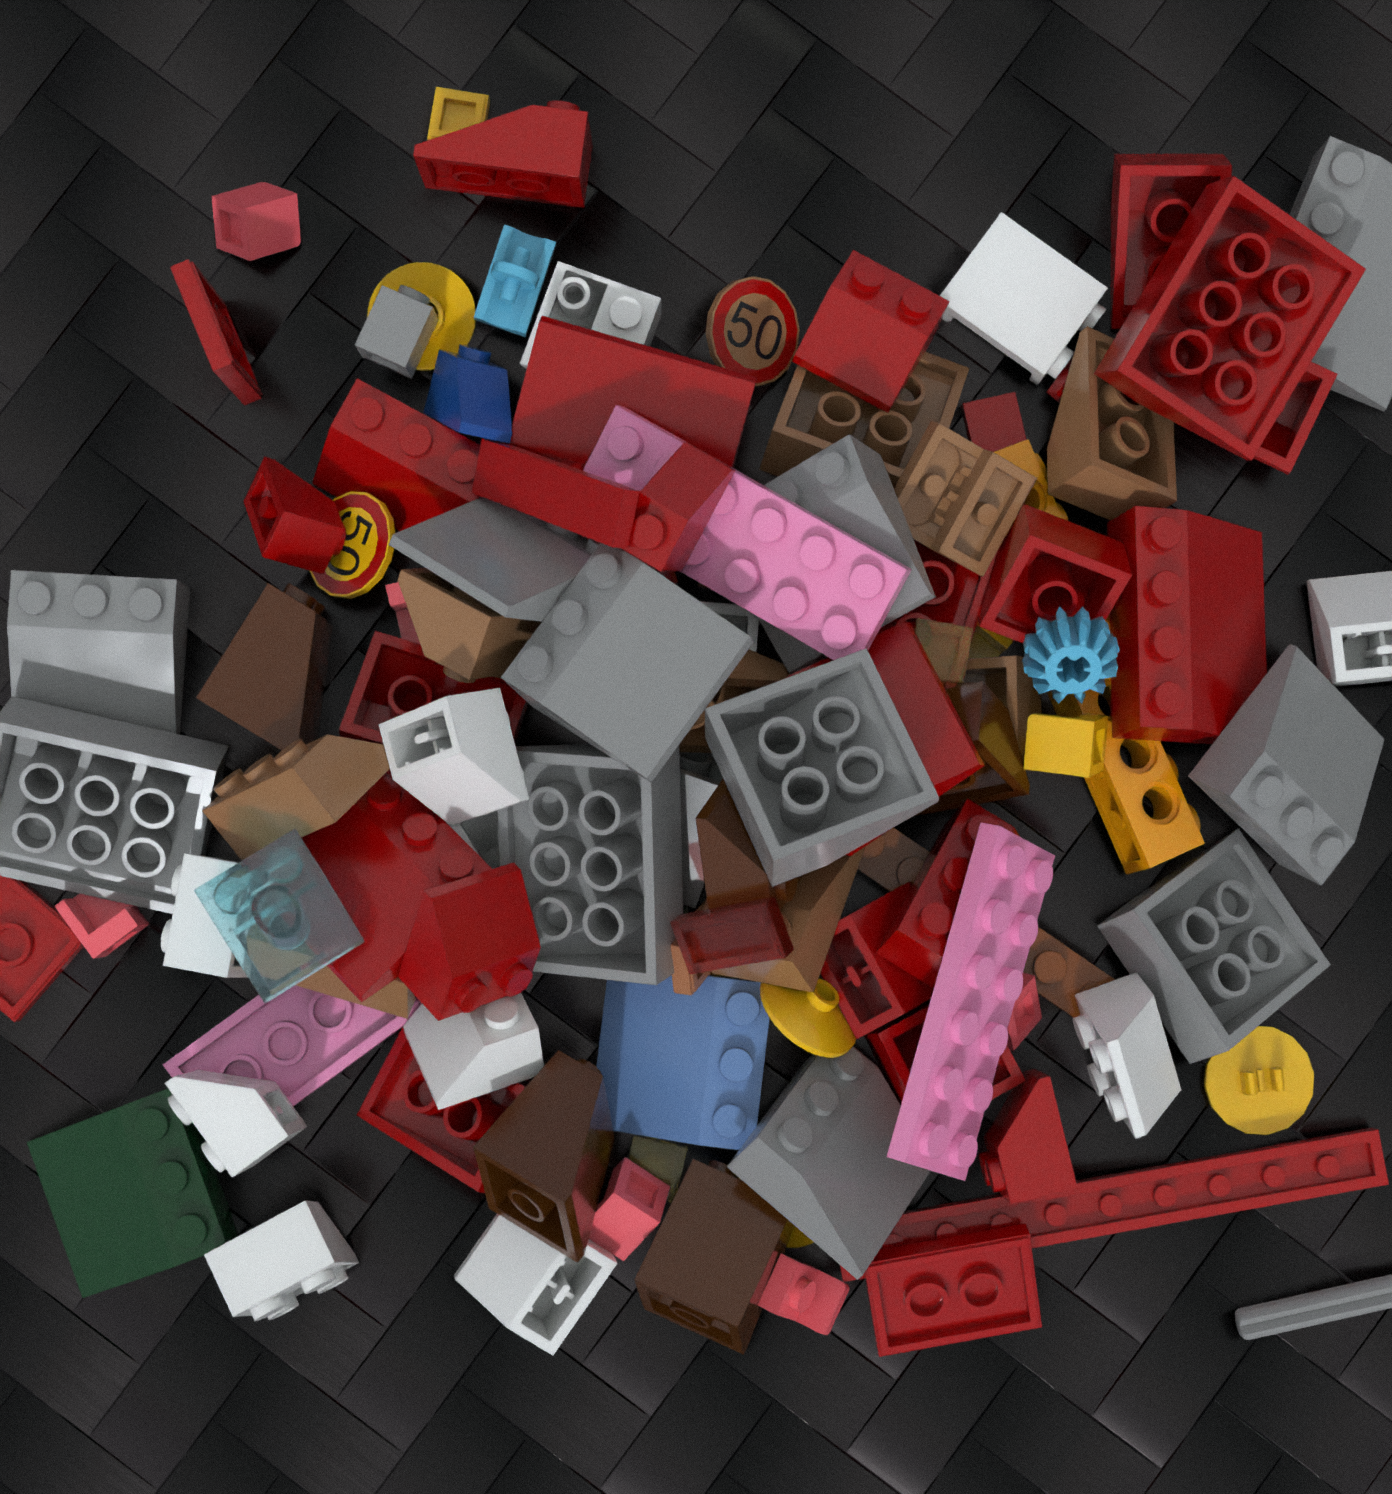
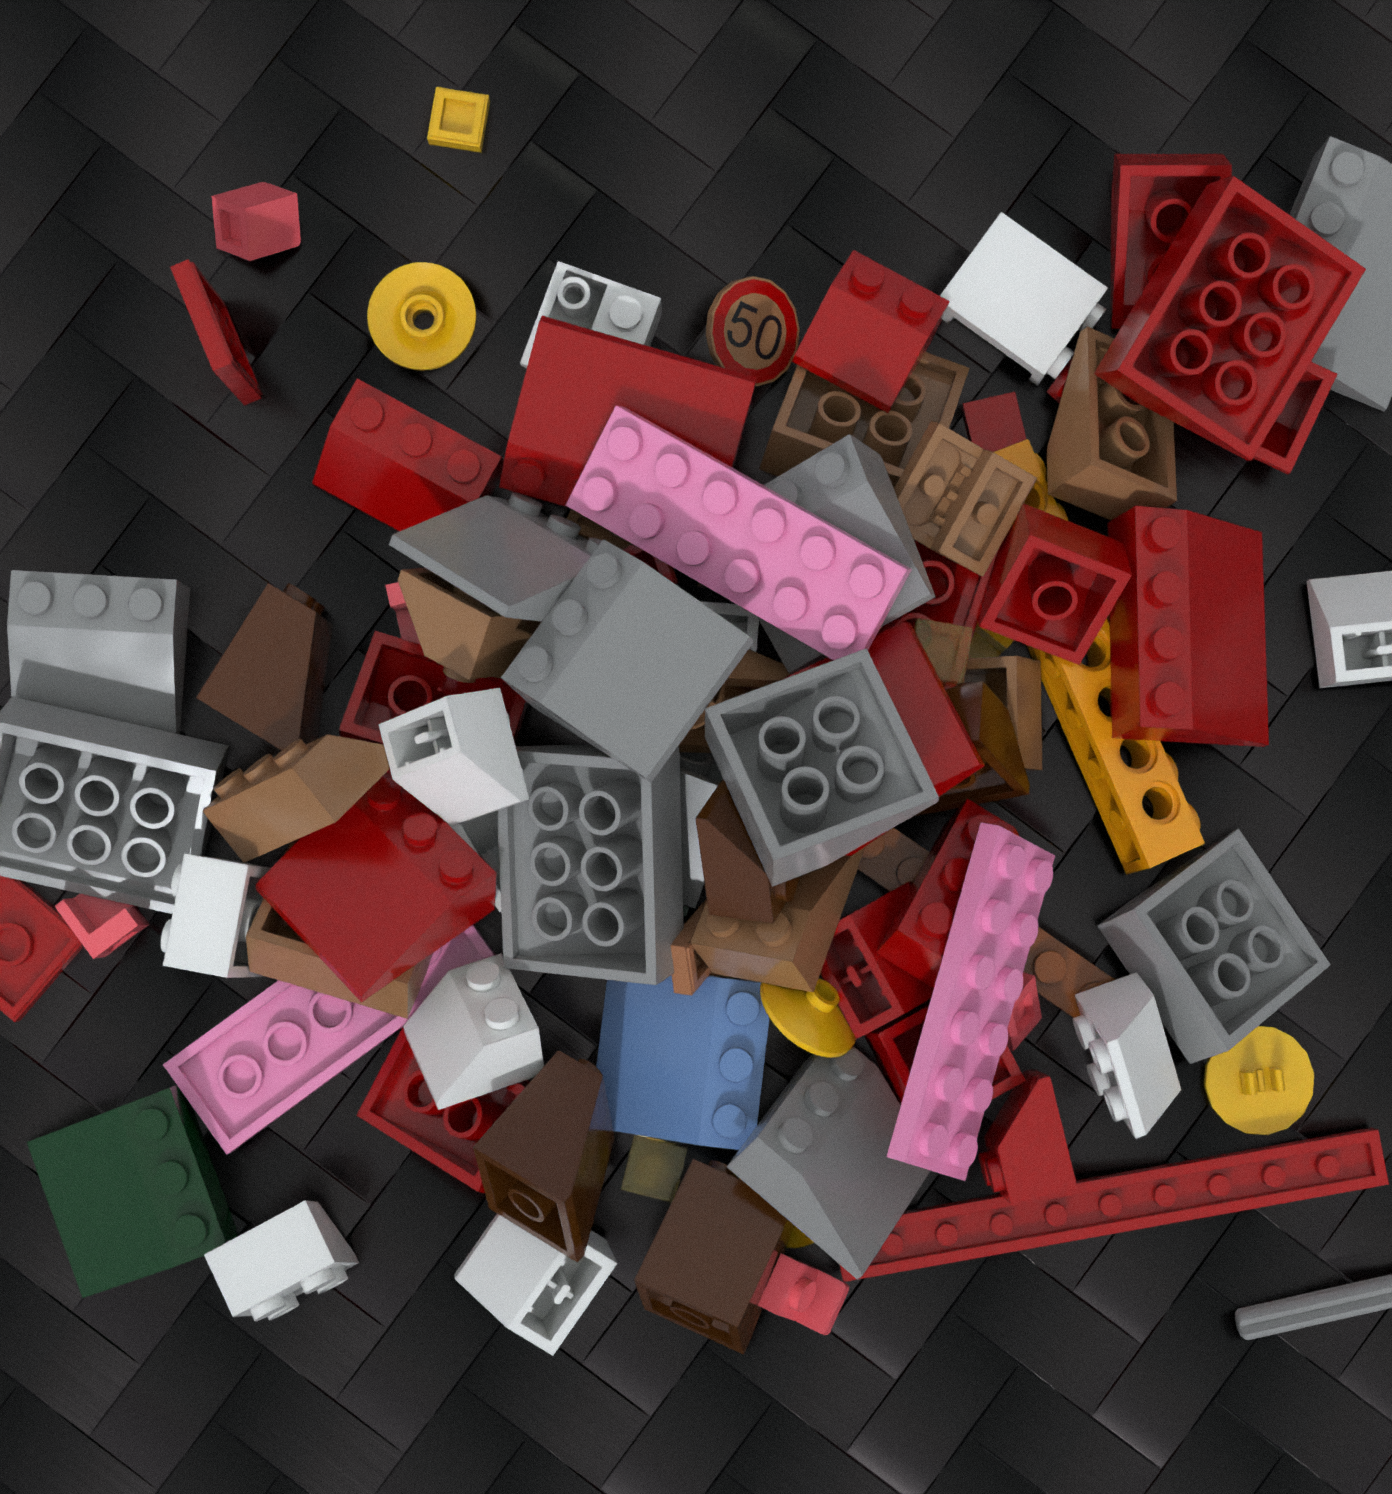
(235, 1115): white slope -> none
(279, 915): clear light blue slope -> none
(293, 519): red slope -> none
(365, 548): piece -> none
(397, 329): light grey brick -> none
(470, 394): blue slope -> none
(471, 943): red slope -> none
(514, 281): medium azure hips -> none
(520, 156): red slope -> none
(556, 493): red tile -> none
(629, 1209): coral panel -> none
(677, 508): red slope -> none
(732, 935): clear red tile -> none
(953, 1290): red tile -> none
(1066, 744): yellow panel -> none
(1070, 655): medium azure gear -> none
(1294, 767): light grey slope -> none

